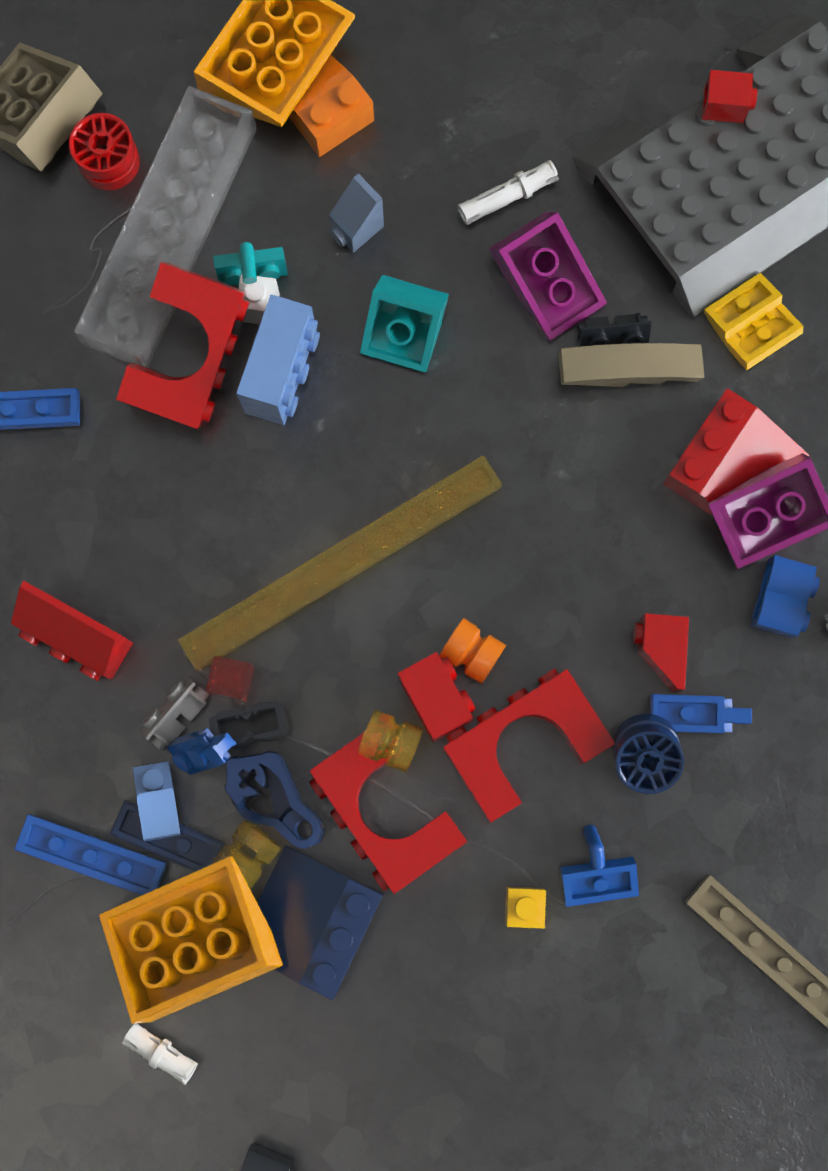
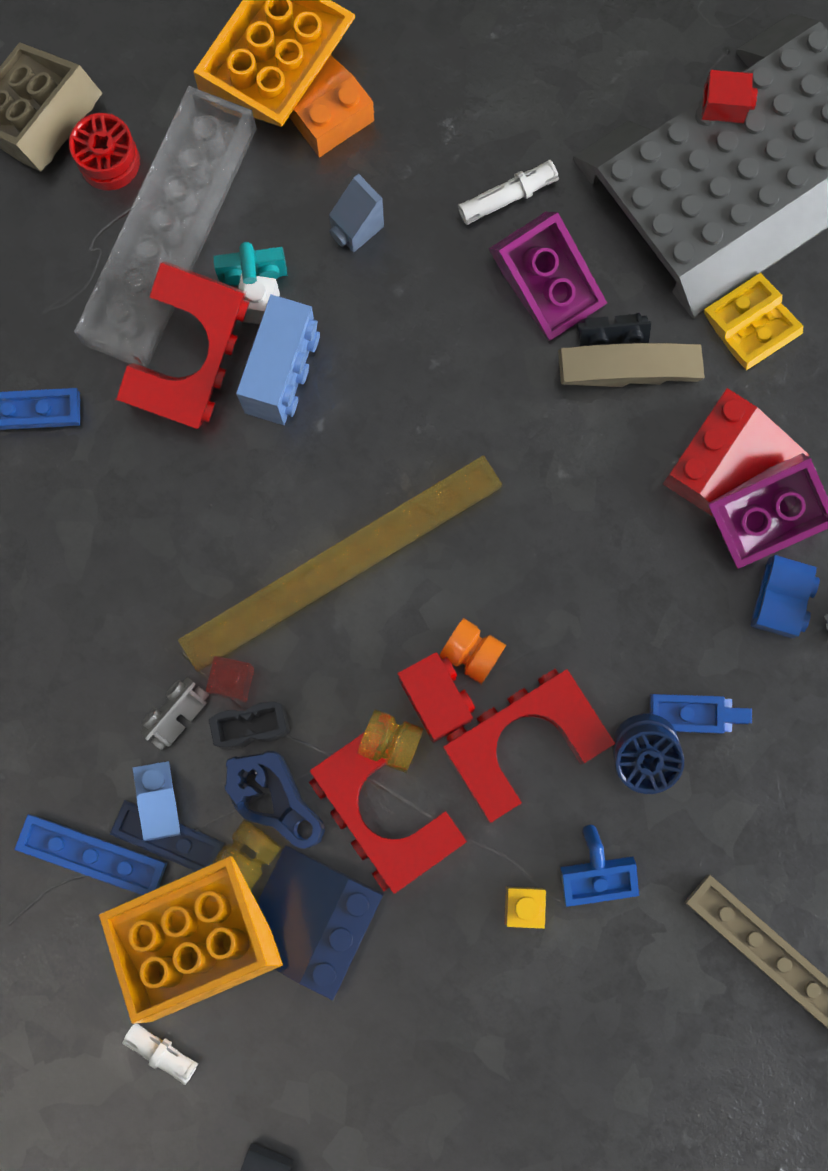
(68, 633): red slope -> none
(200, 751): blue hinge -> none
(403, 323): teal slope -> none
(664, 647): red slope -> none

